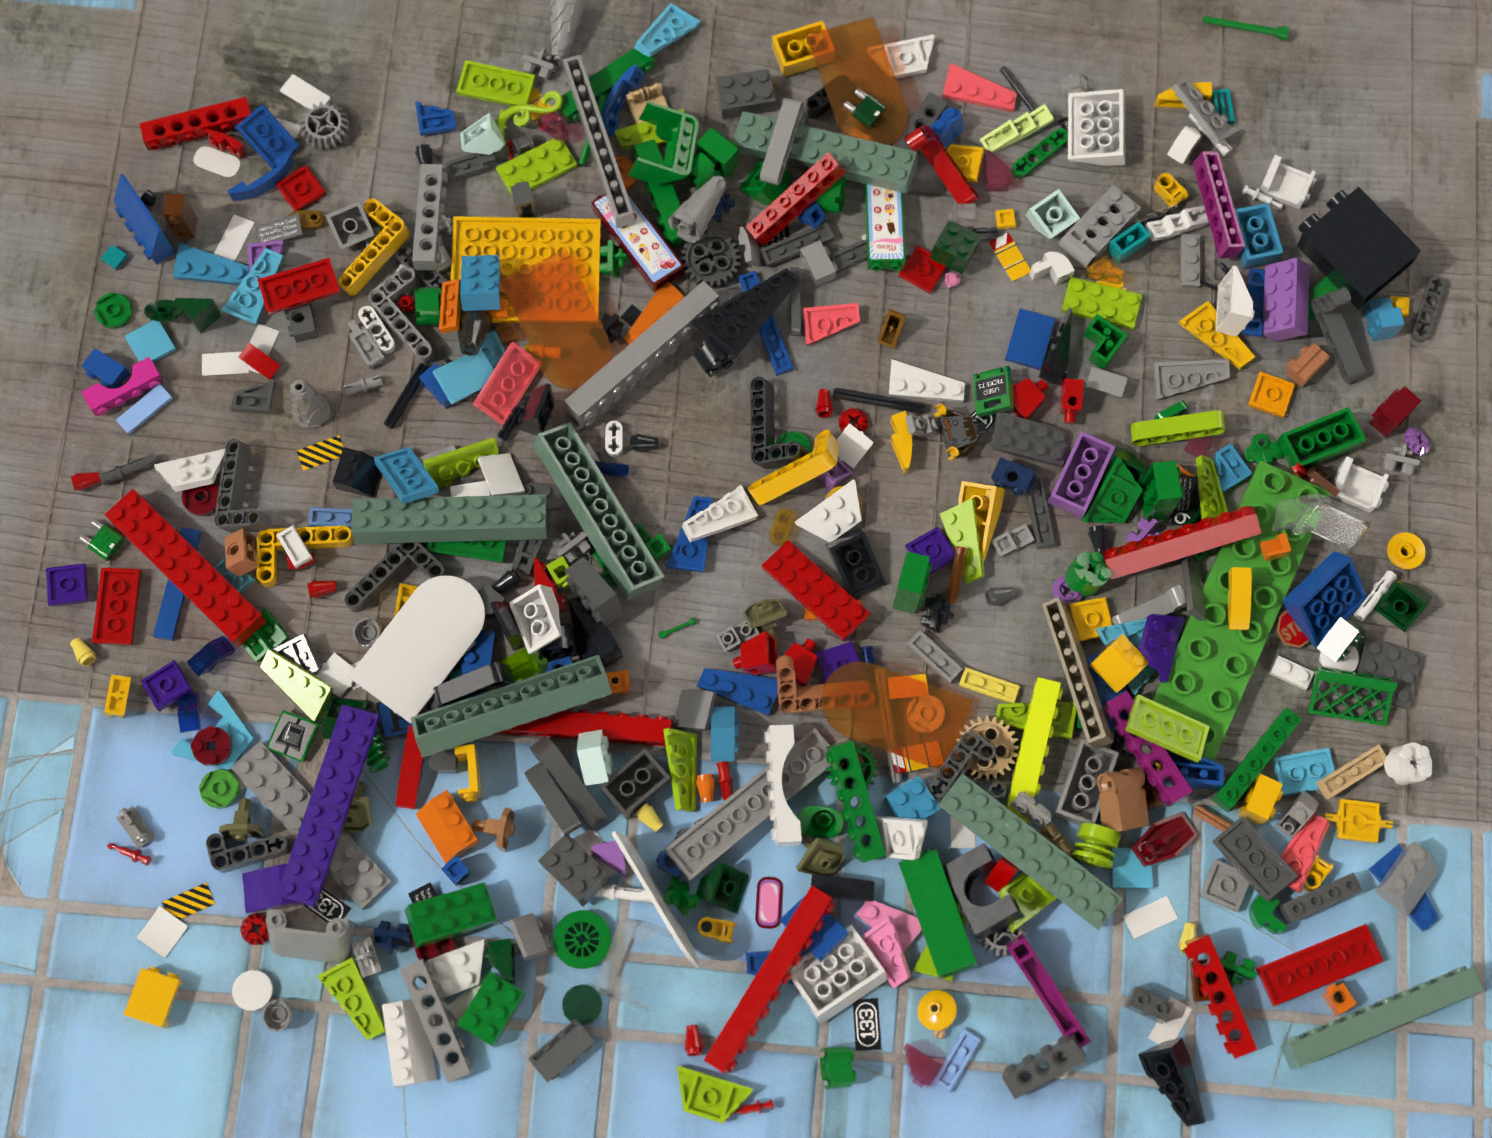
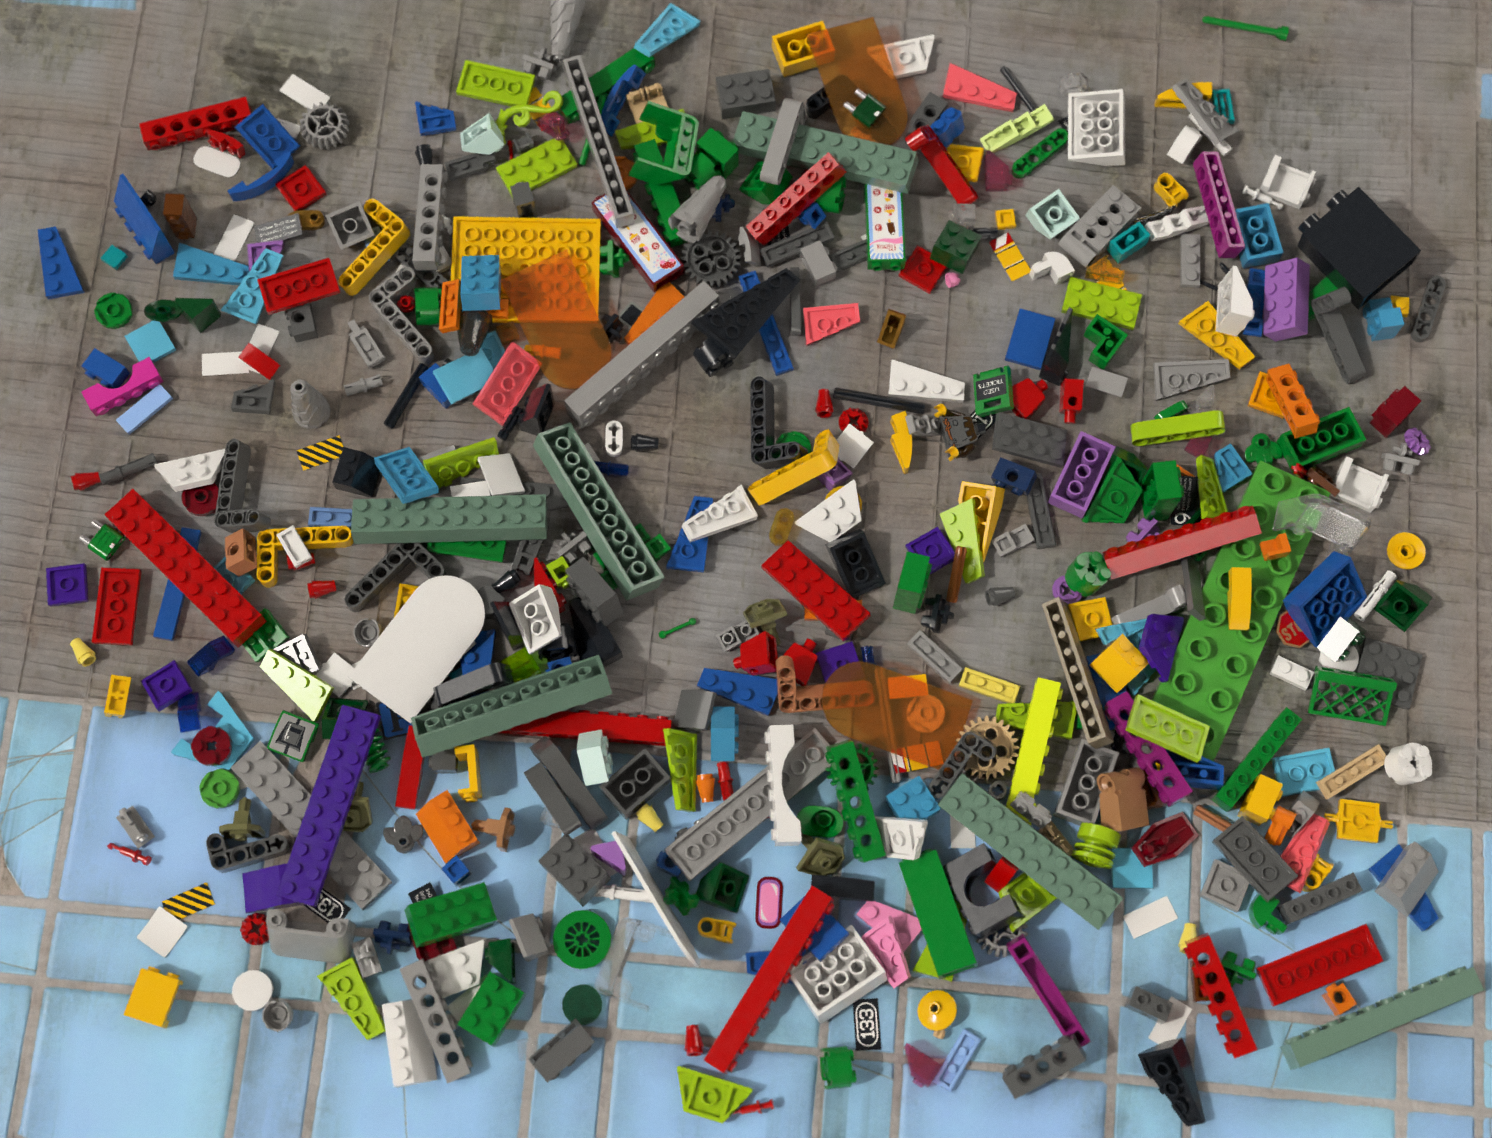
(57, 267): none -> blue wing
(376, 322): white beam -> none
(402, 832): none -> dark grey plate
(623, 685): orange brick -> none
(1098, 538): black cone -> none
(1281, 823): none -> orange piece
(1292, 400): none -> orange brick
(1307, 364): nougat brick -> none

